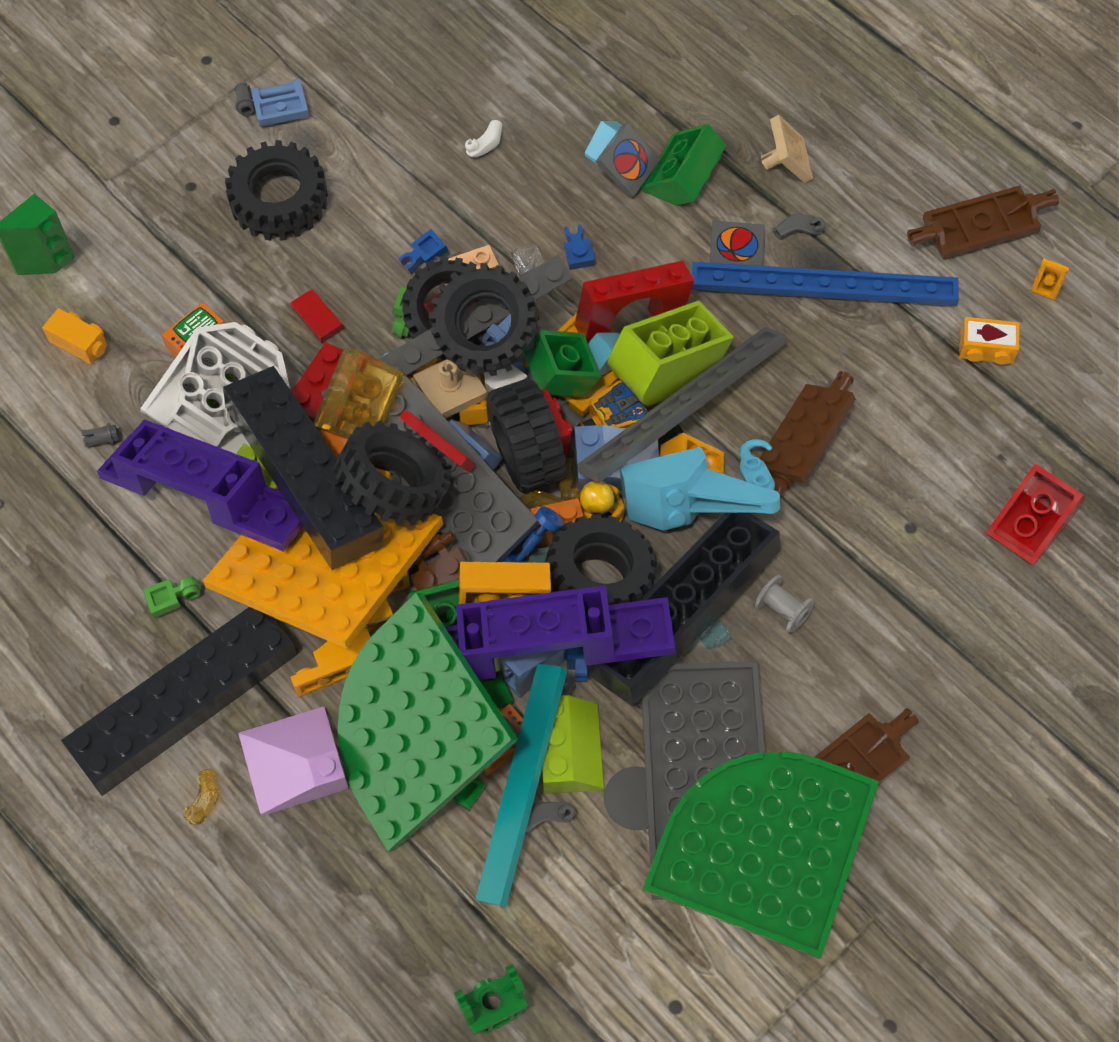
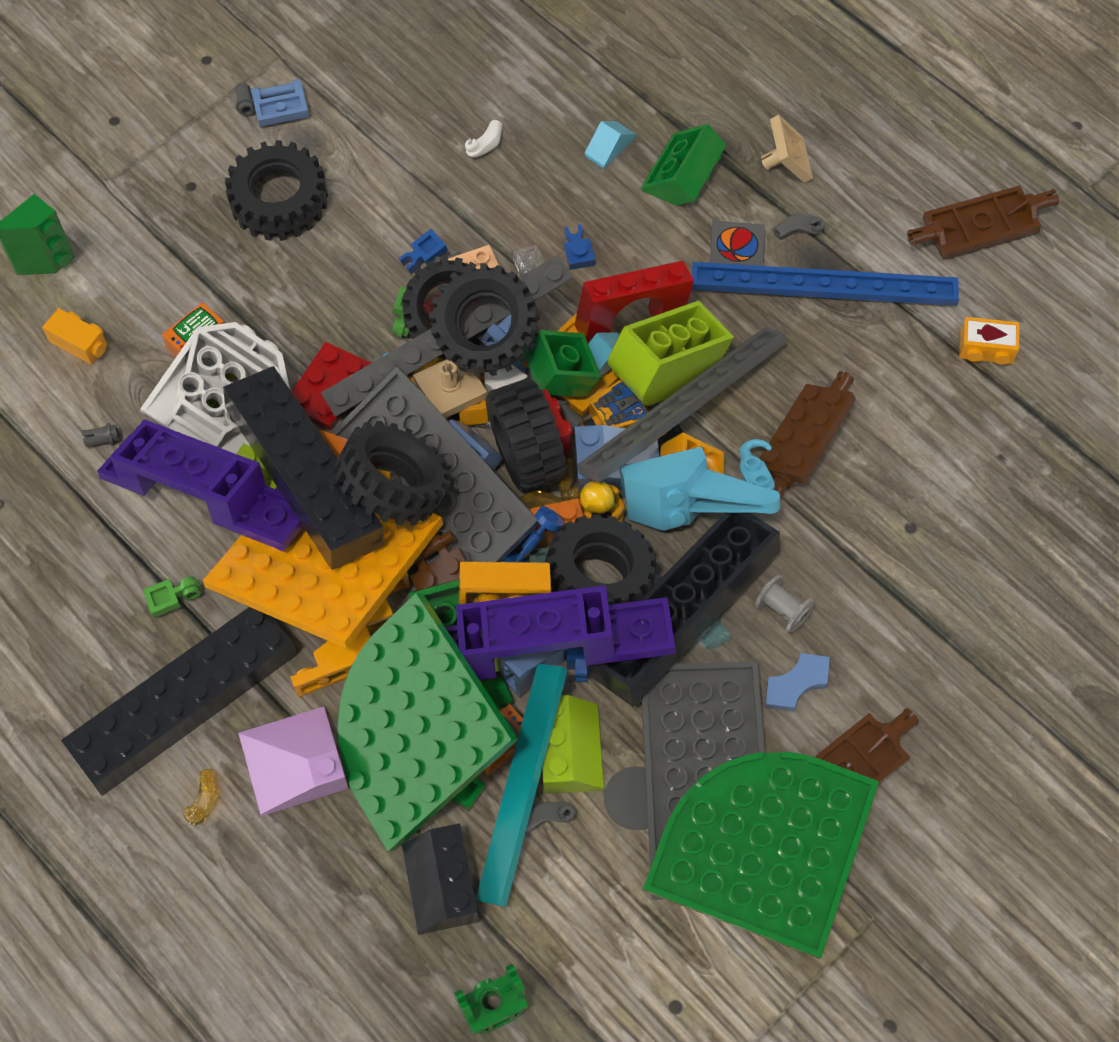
(316, 315): red tile -> none
(357, 393): clear yellow slope -> none
(439, 442): red tile -> none
(440, 880): none -> black slope
(627, 160): tile -> none
(808, 674): none -> medium blue tile
(1035, 514): red slope -> none
(1049, 279): light orange slope -> none

